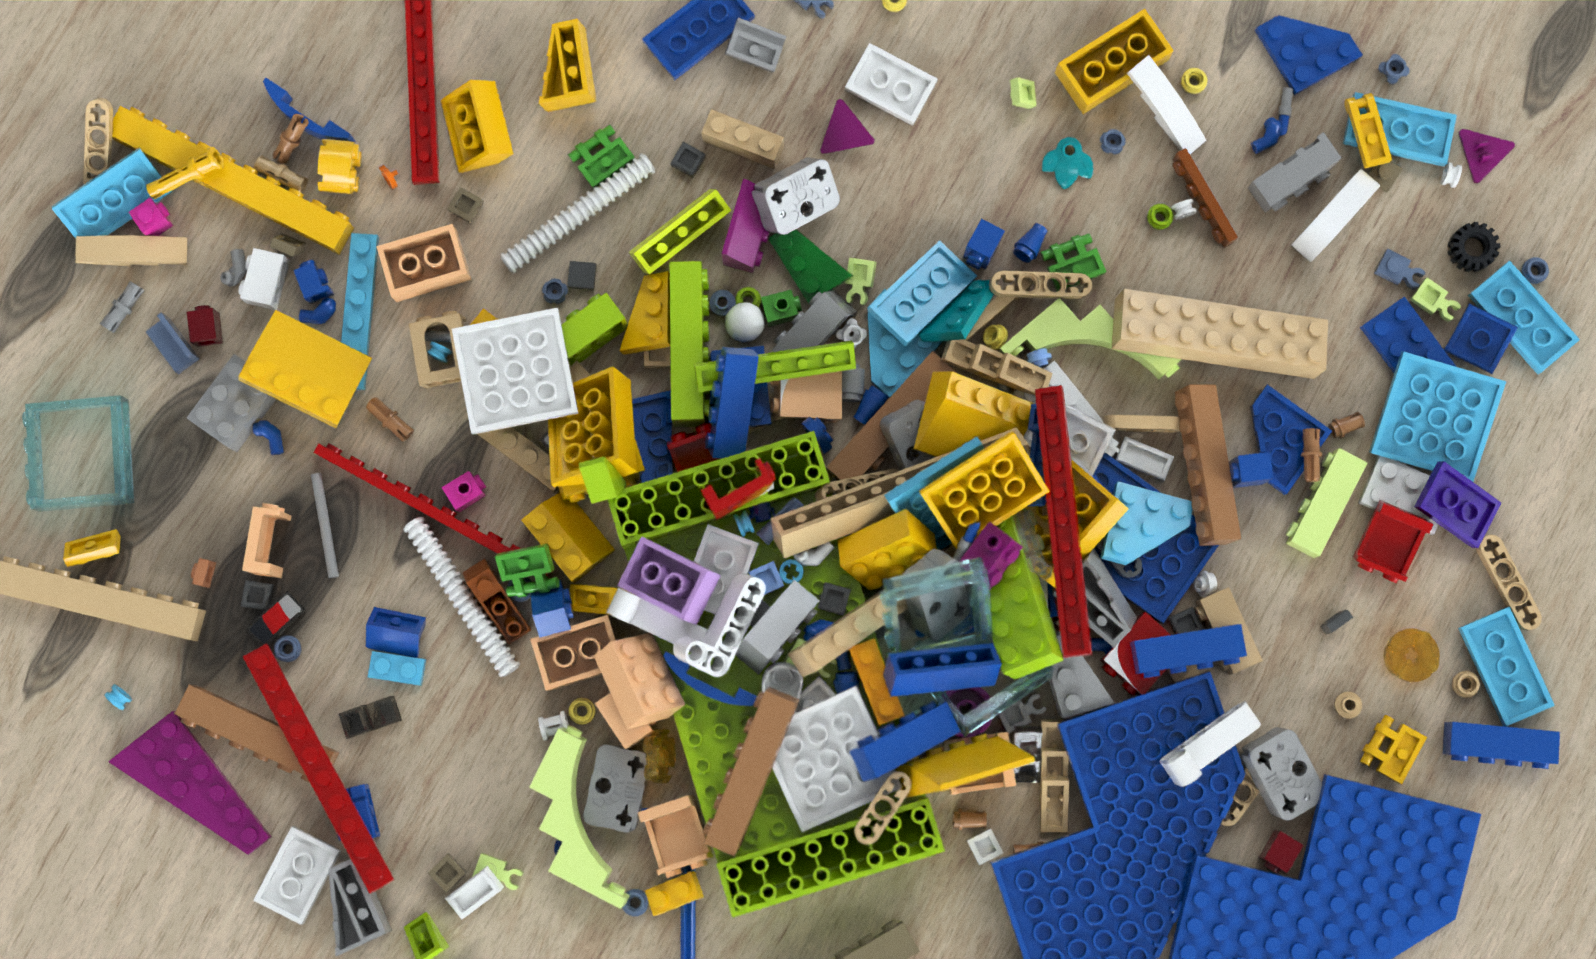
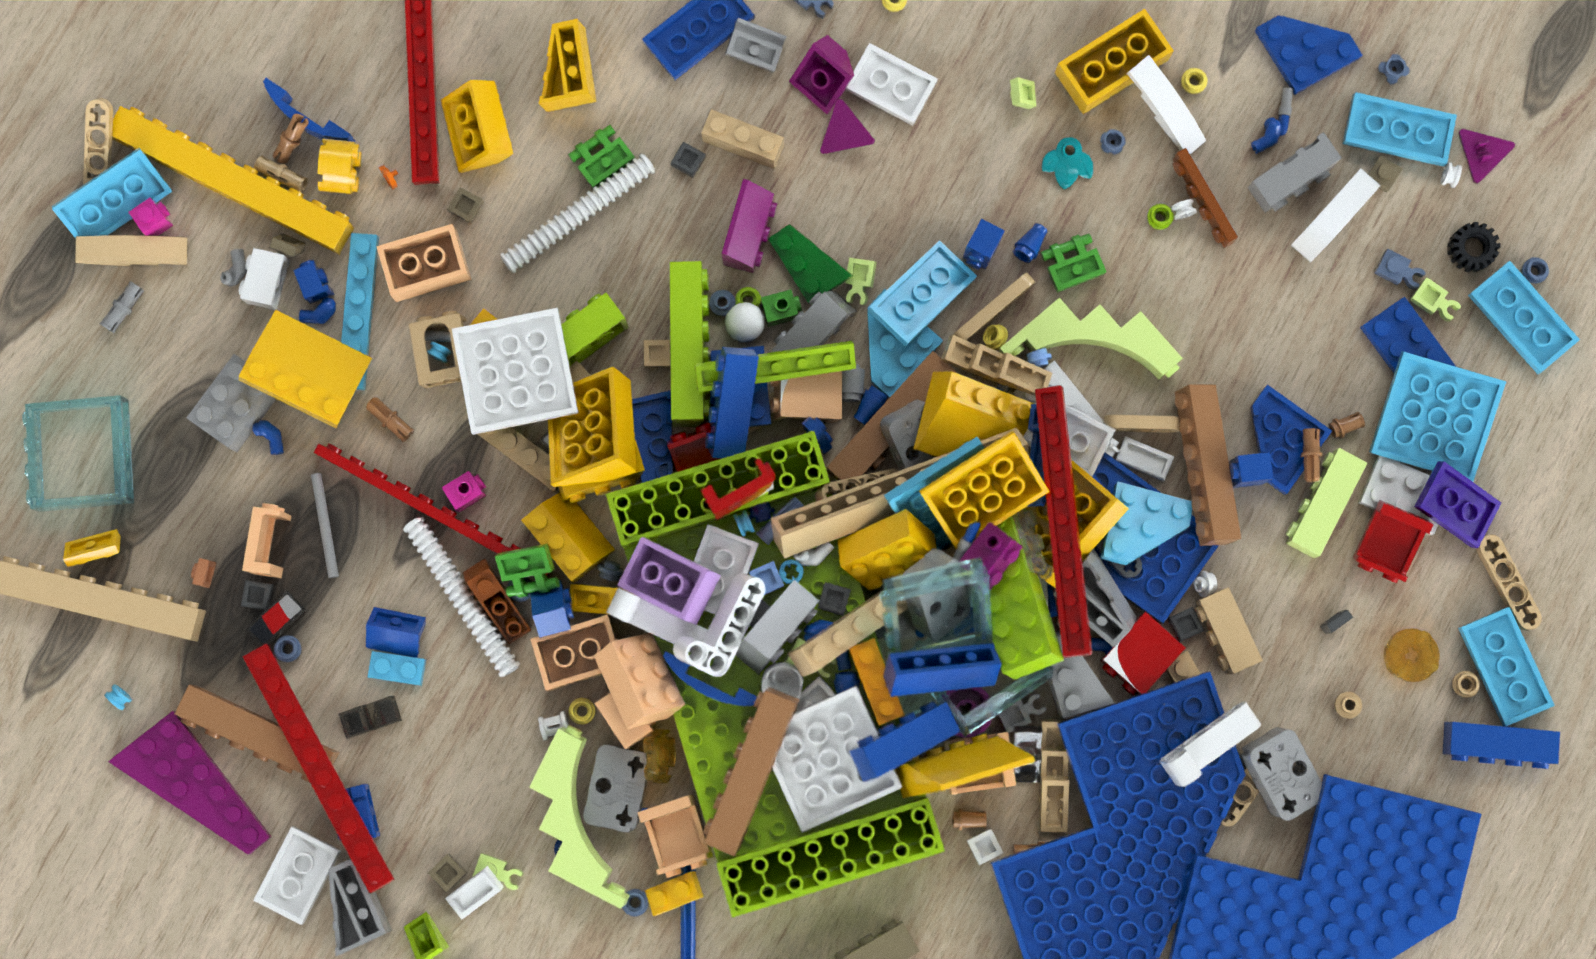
(172, 344): sand blue panel -> none
(194, 169): yellow pin -> none
(204, 326): dark red brick -> none
(548, 288): sand blue plate -> none
(582, 275): dark grey tile -> none
(601, 479): lime slope -> none
(610, 571): none -> sand blue plate
(650, 316): yellow wing -> none
(679, 231): neon yellow brick -> none
(796, 195): axle -> none
(823, 73): none -> magenta slope
(851, 326): white plate -> none
(871, 808): tan beam -> none
(960, 315): teal wing -> none
(1040, 284): tan beam -> none
(1188, 649): blue brick -> none
(1220, 334): tan brick -> none
(1280, 852): dark red brick -> none
(1368, 131): yellow plate -> none
(1400, 753): yellow plate -> none
(1480, 338): blue tile -> none

